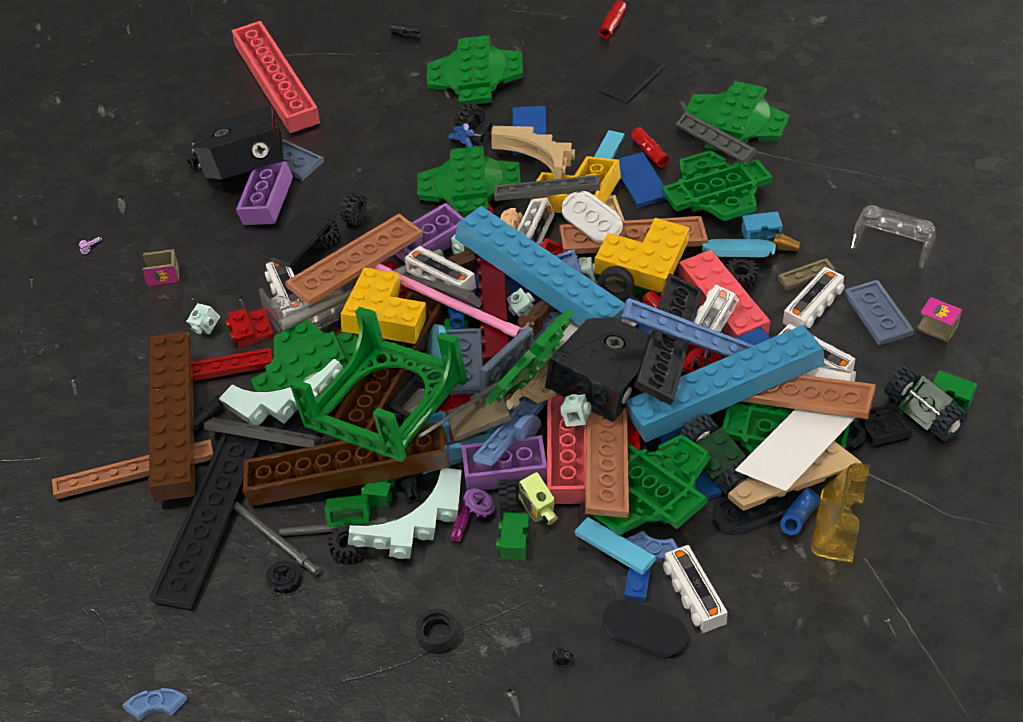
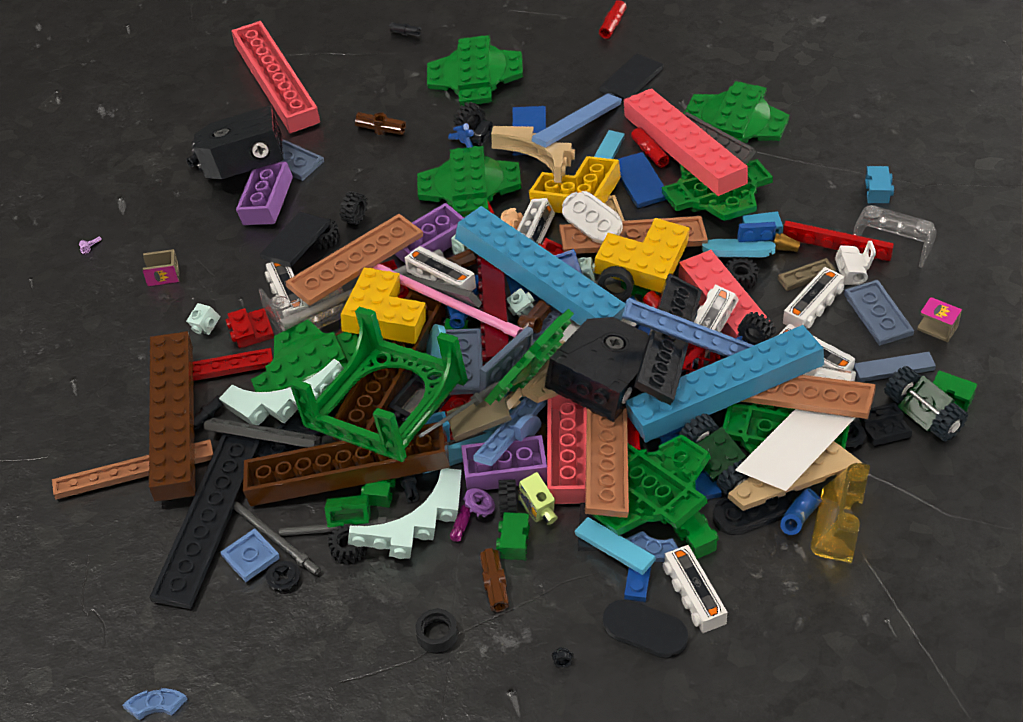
(250, 555): none -> medium blue plate
(380, 123): none -> reddish brown piece
(494, 580): none -> reddish brown piece
(546, 187): dark grey tile -> none
(575, 410): light aqua brick -> none
(576, 120): none -> medium blue tile
(686, 142): none -> coral brick
(698, 535): none -> green brick
(756, 232): none -> blue plate
(756, 328): none -> black tyre
(835, 239): none -> red plate
(854, 264): none -> white piece
(879, 184): none -> dark azure brick
(886, 367): none -> sand blue tile

